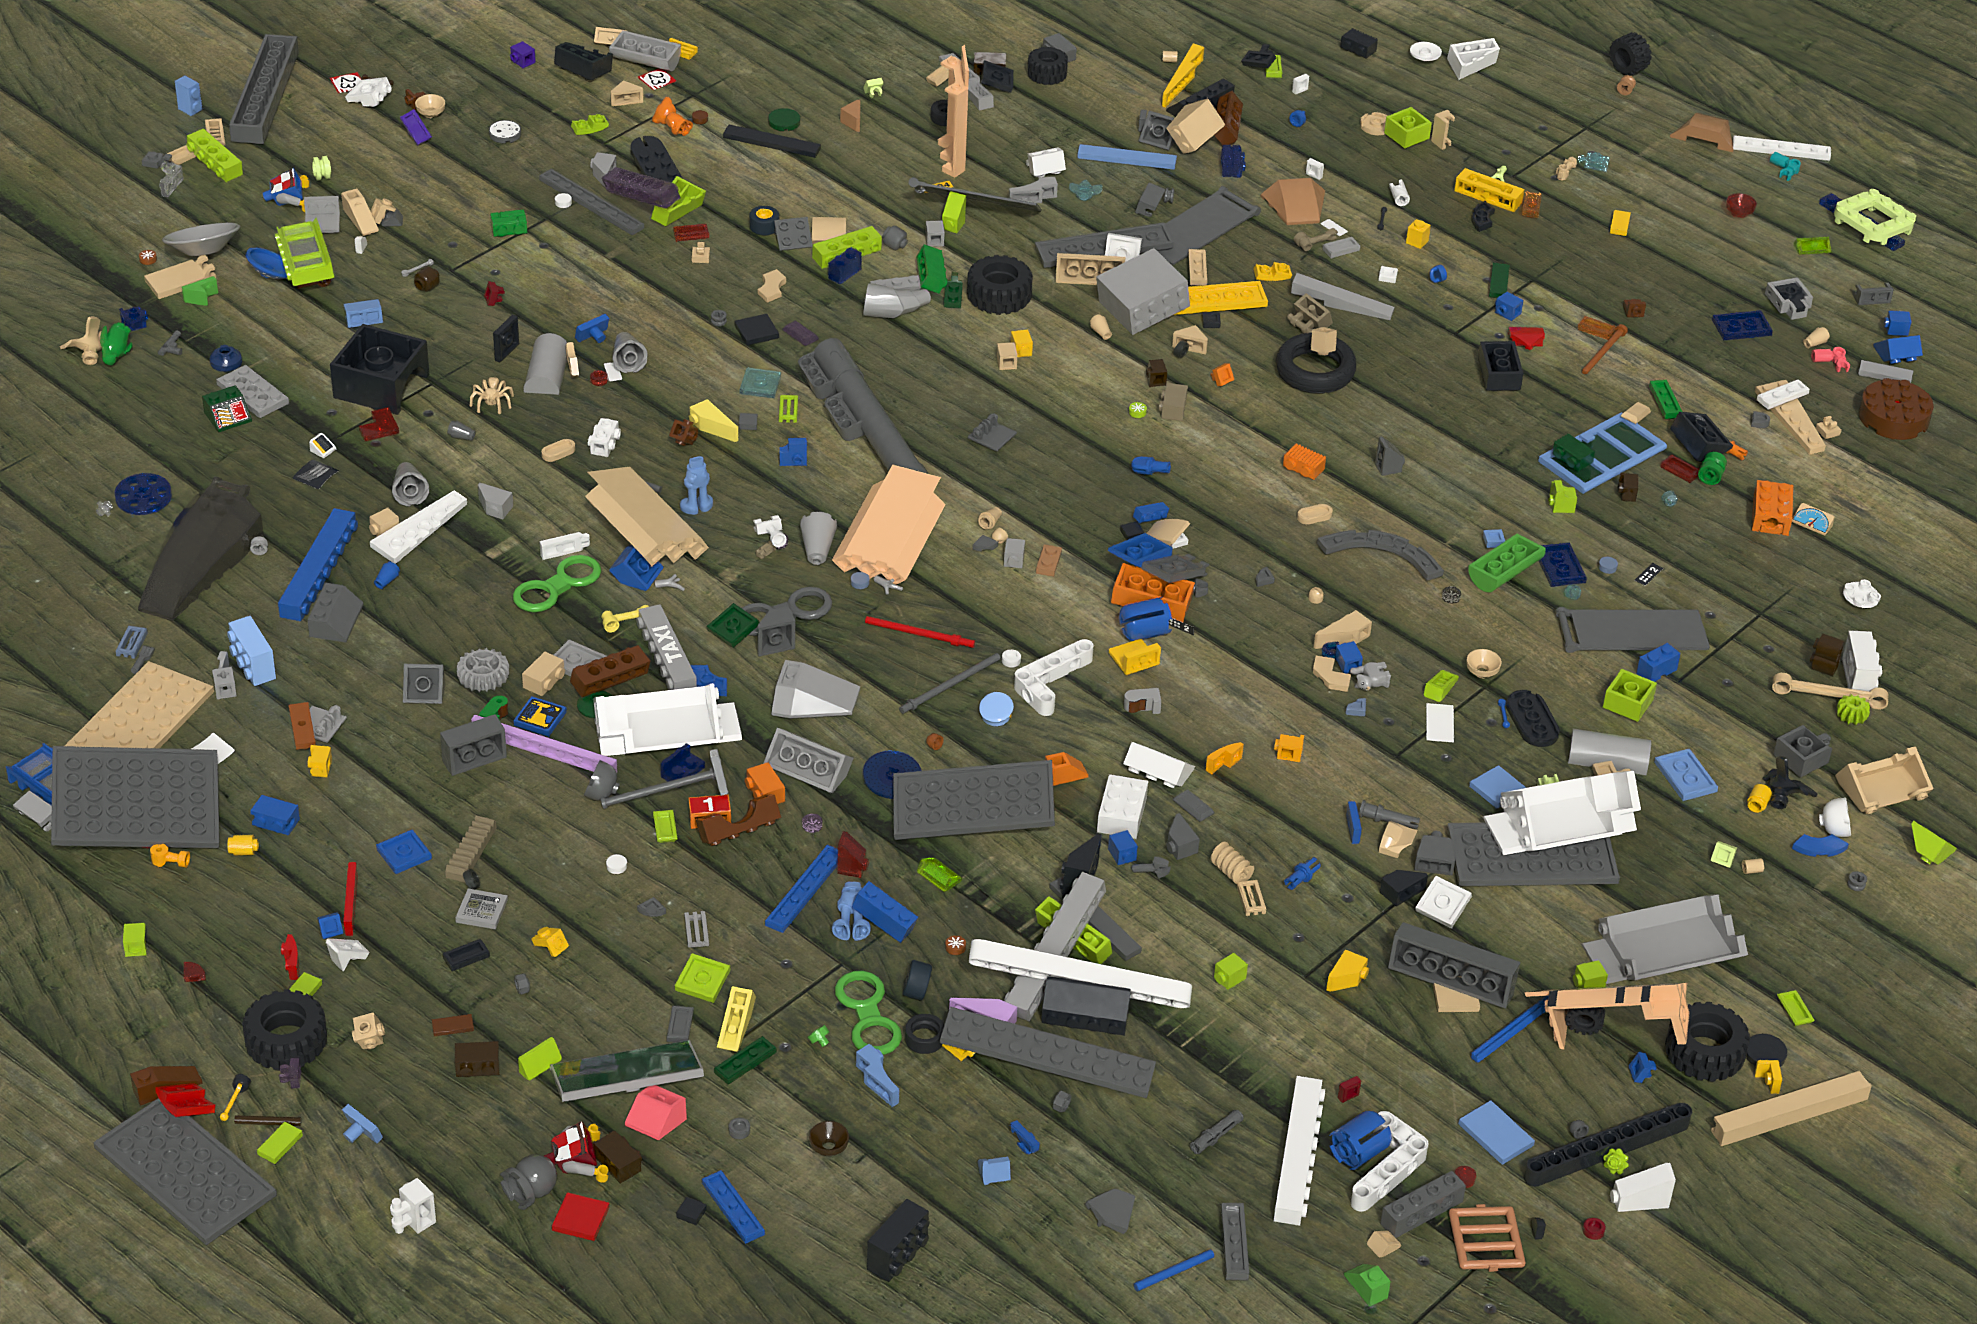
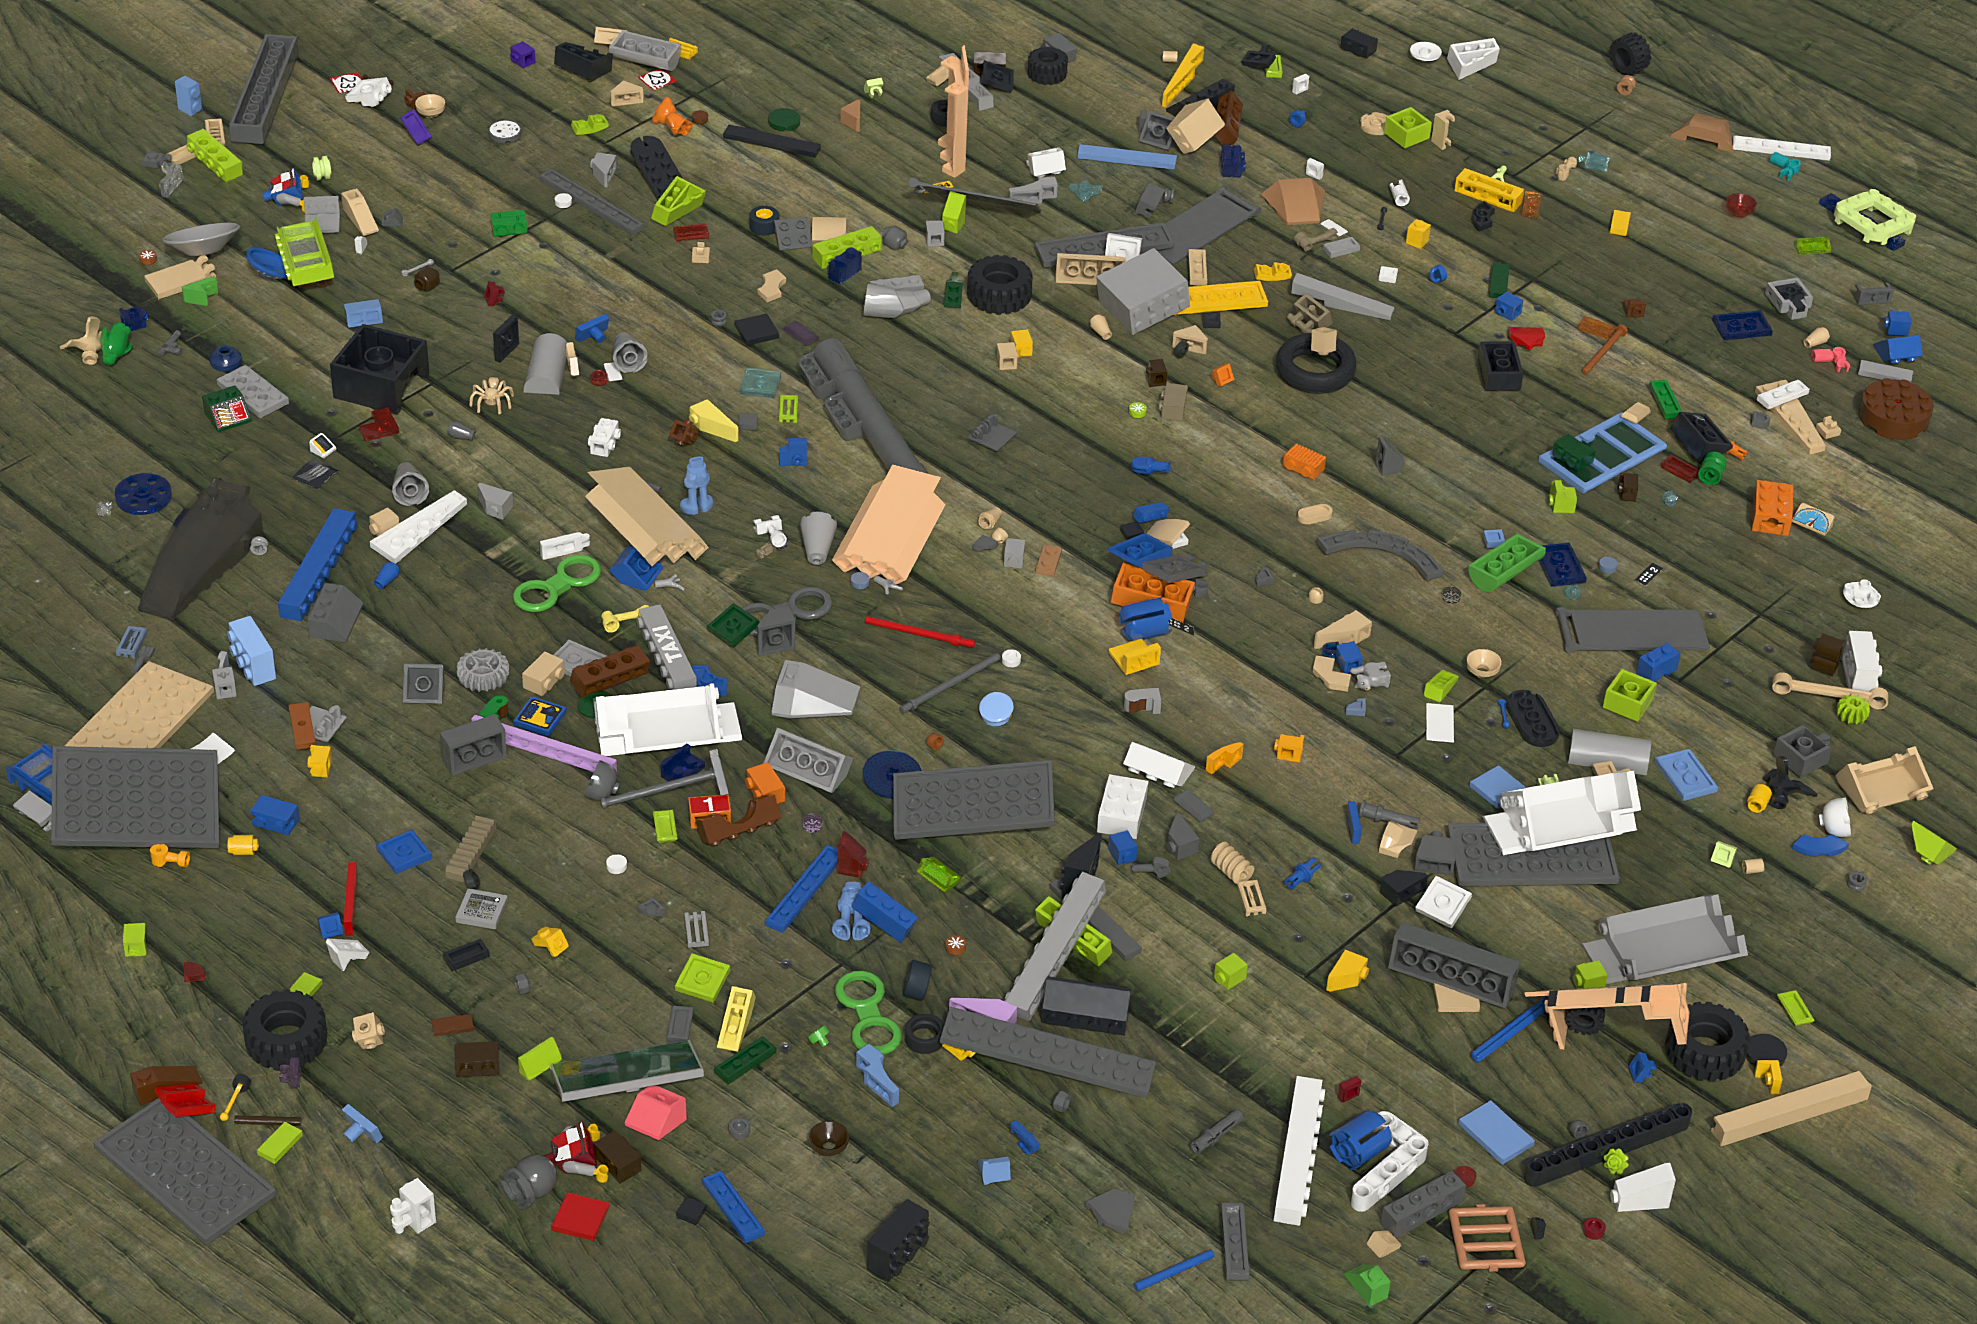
(290, 952): red slope -> none
(379, 209): tan bracket -> none
(558, 450): tan tile -> none
(641, 187): clear purple brick -> none
(931, 269): green brick -> none
(1032, 678): white beam -> none
(1041, 964): white beam -> none
(1066, 768): orange slope -> none

